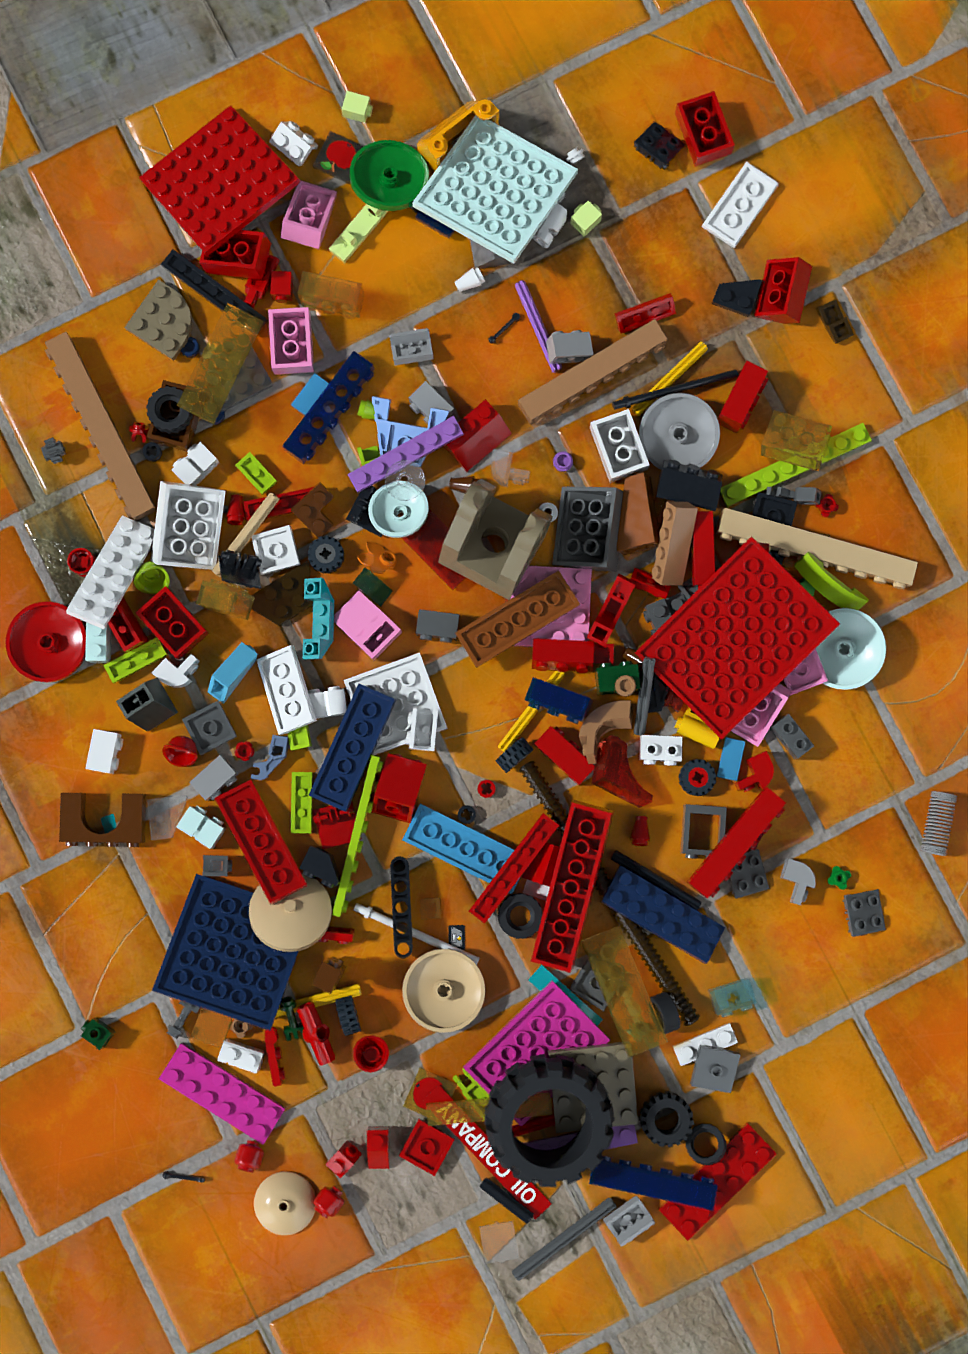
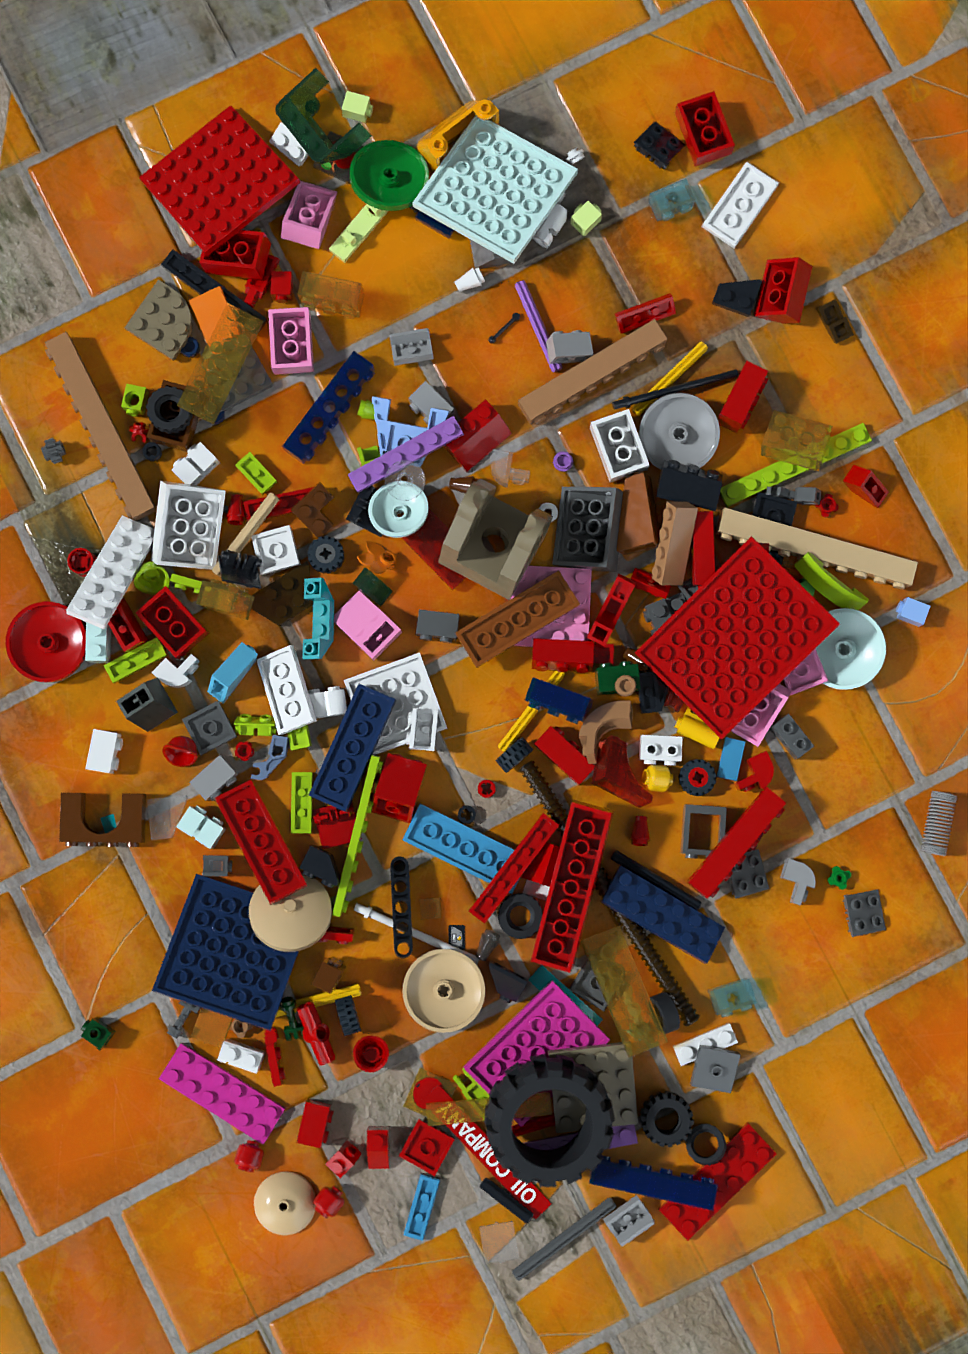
(131, 392): none -> lime brick
(166, 1175): black hinge -> none
(183, 582): none -> lime plate
(208, 309): none -> orange piece
(246, 723): none -> lime hinge
(297, 112): none -> clear green windscreen
(309, 394): dark azure tile -> none
(314, 1123): none -> red brick
(421, 1207): none -> dark azure tile
(488, 942): none -> clear smoke cone
(507, 982): none -> black slope
(644, 696): dark grey axle -> none
(657, 778): none -> yellow head
(676, 192): none -> clear light blue brick
(866, 485): none -> red slope
(912, 611): none -> light blue brick

